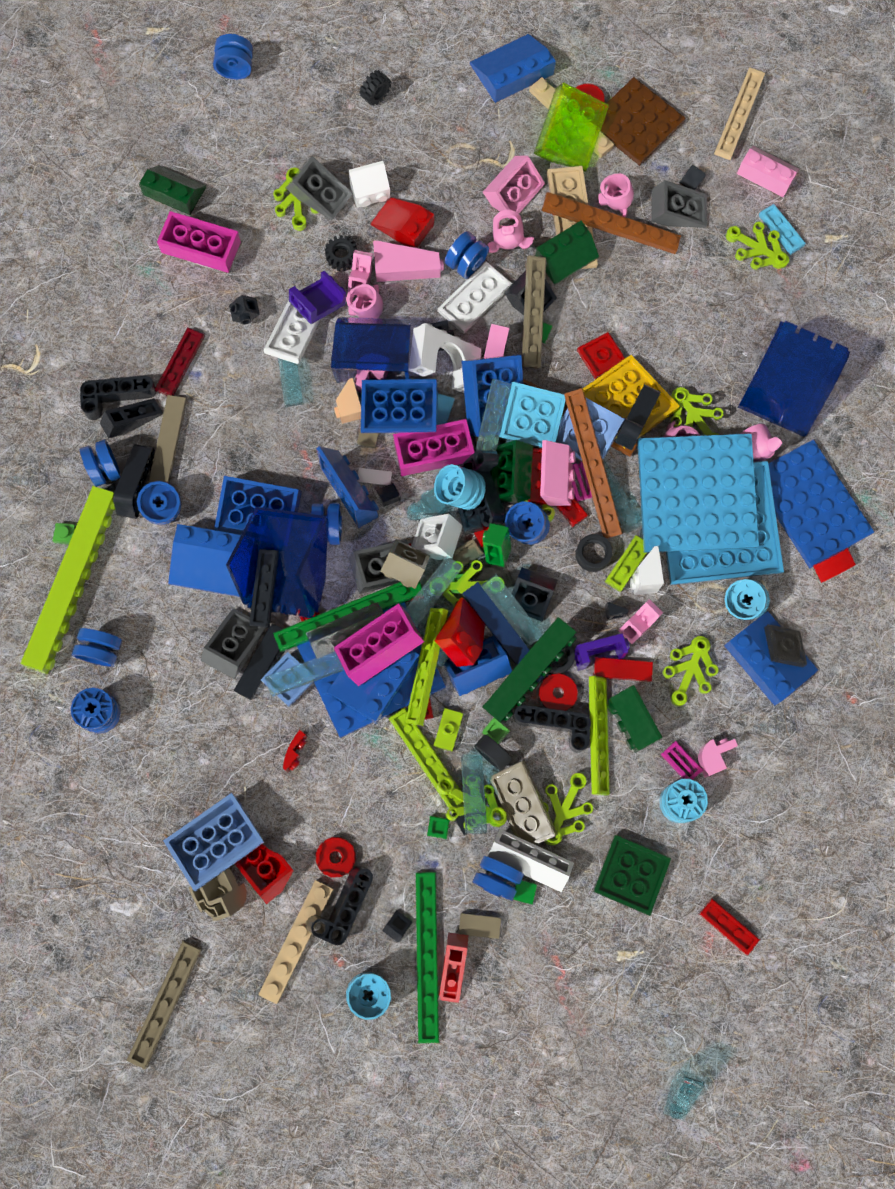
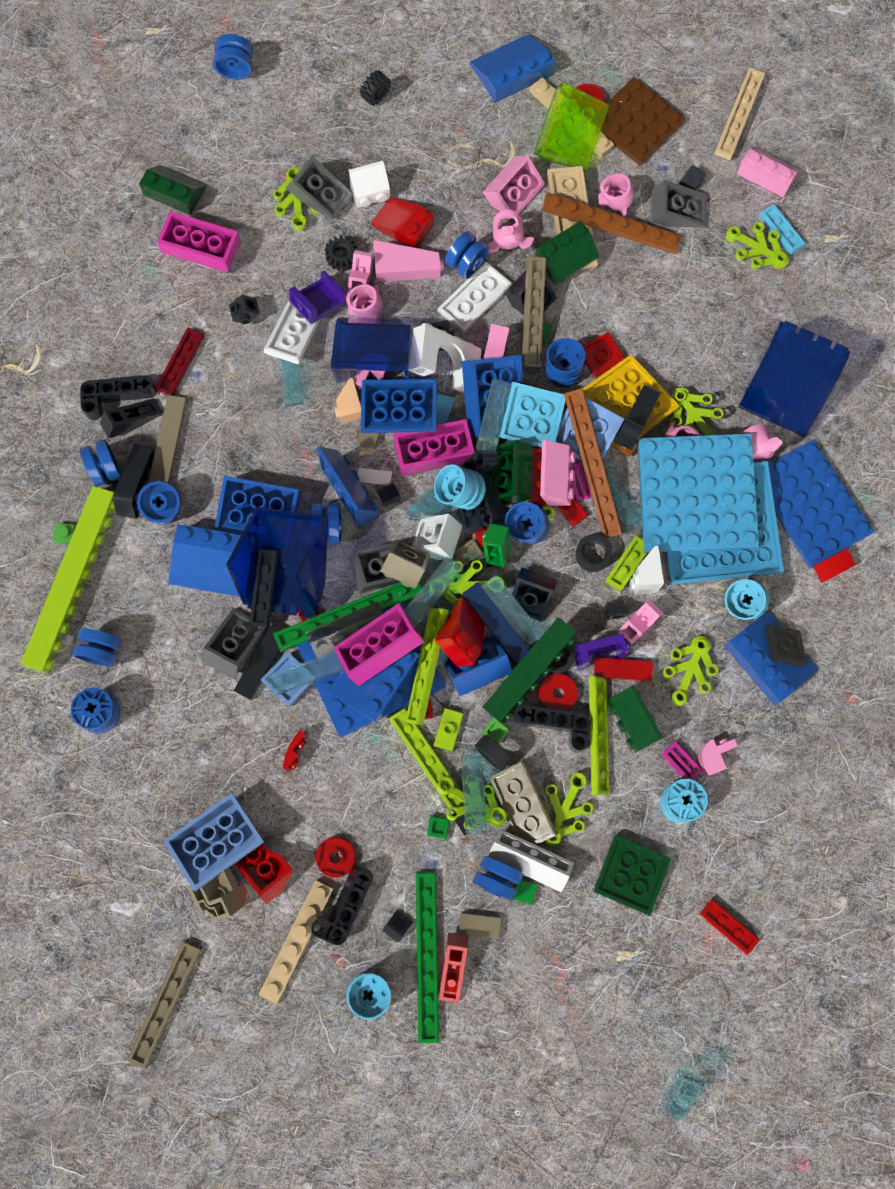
(565, 353): none -> blue wheel

